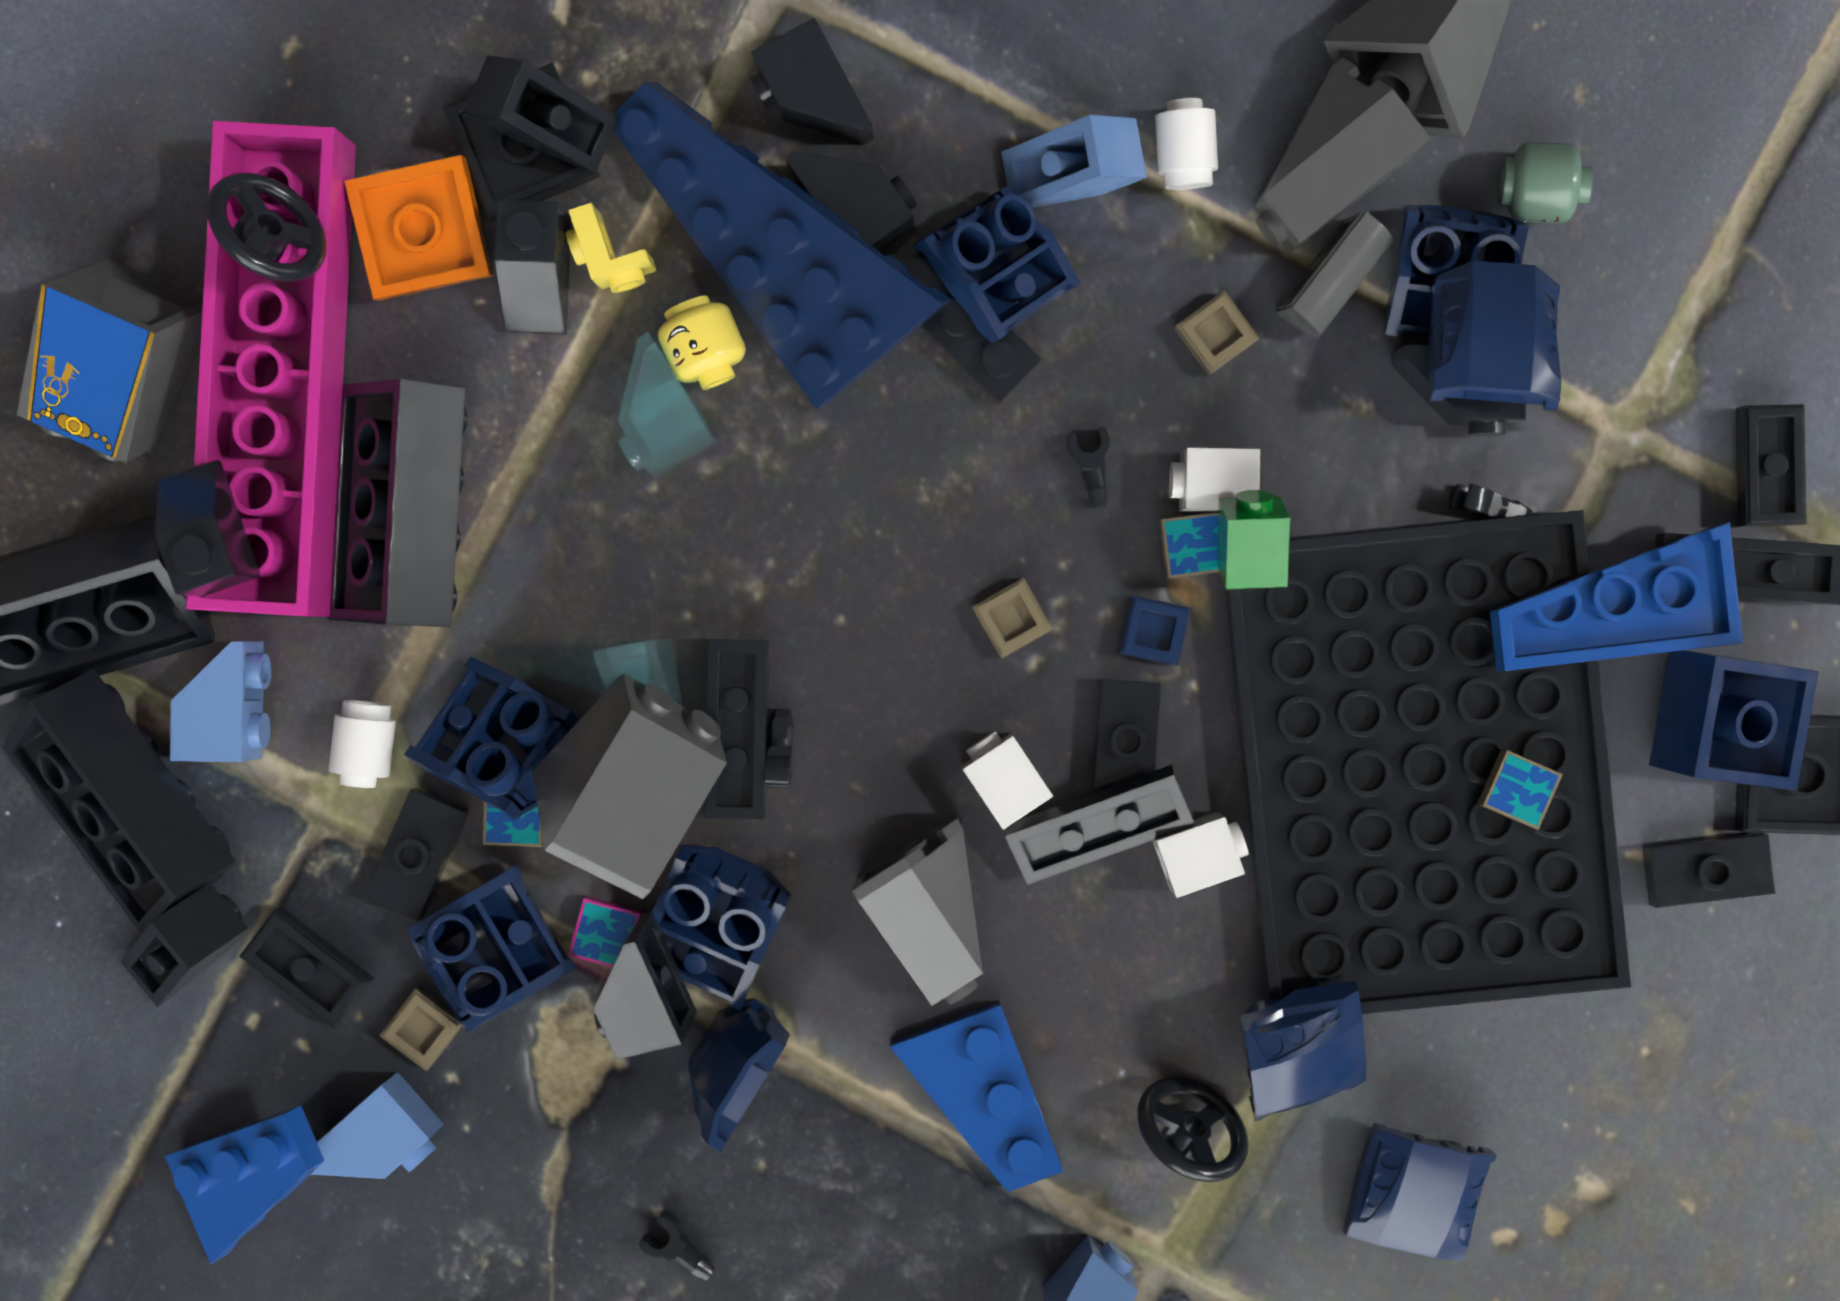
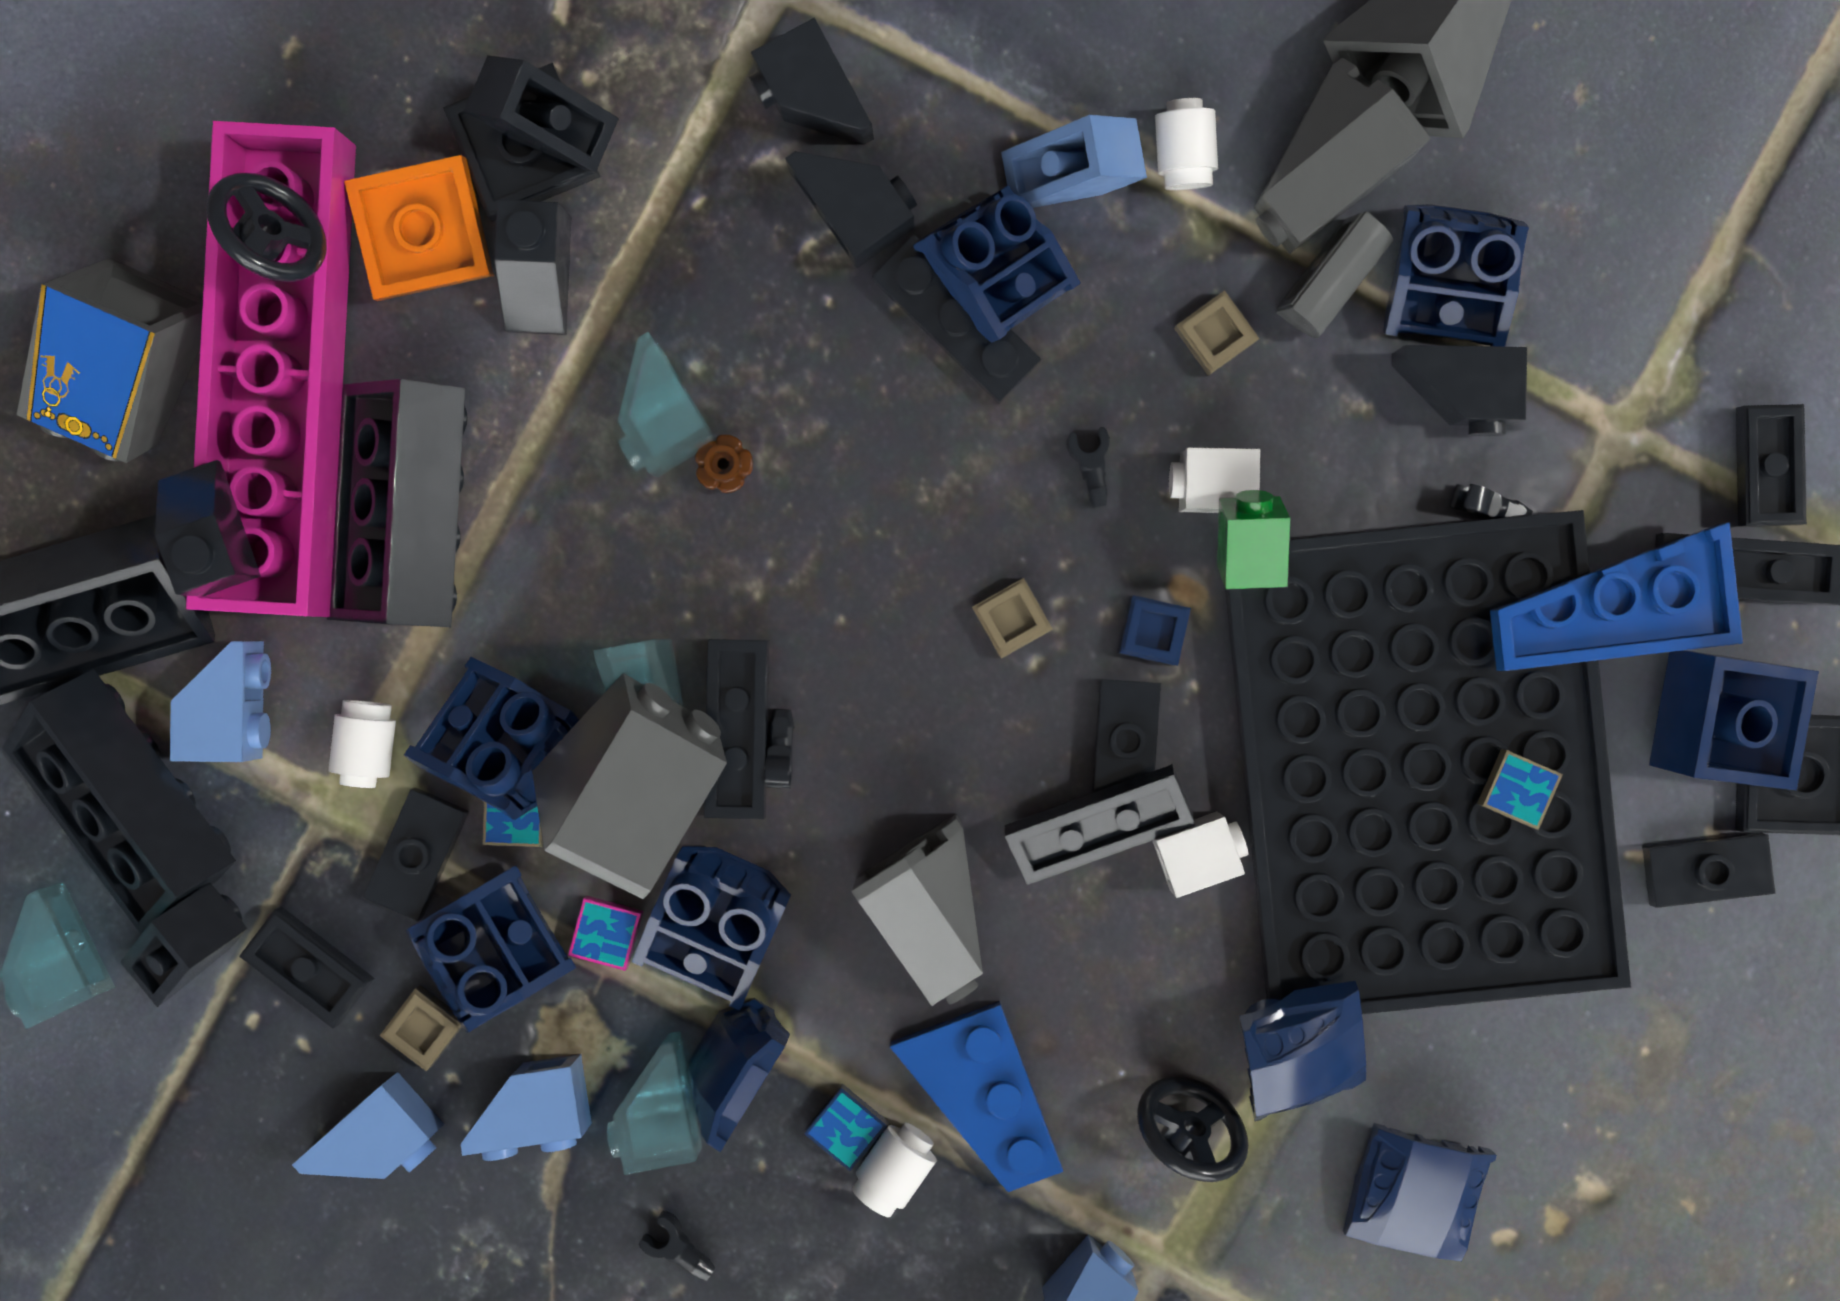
(51, 959): none -> clear light blue slope
(242, 1175): blue wing -> none
(537, 1105): none -> medium blue slope
(592, 246): light yellow bracket -> none
(644, 996): slope -> none
(657, 1117): none -> clear light blue slope
(701, 342): light yellow head -> none
(739, 466): none -> reddish brown plate
(789, 261): dark blue wing -> none
(846, 1127): none -> tile
(894, 1169): none -> white brick
(1005, 778): white brick -> none
(1190, 545): tile -> none
(1495, 335): dark blue slope -> none
(1544, 182): sand green head -> none

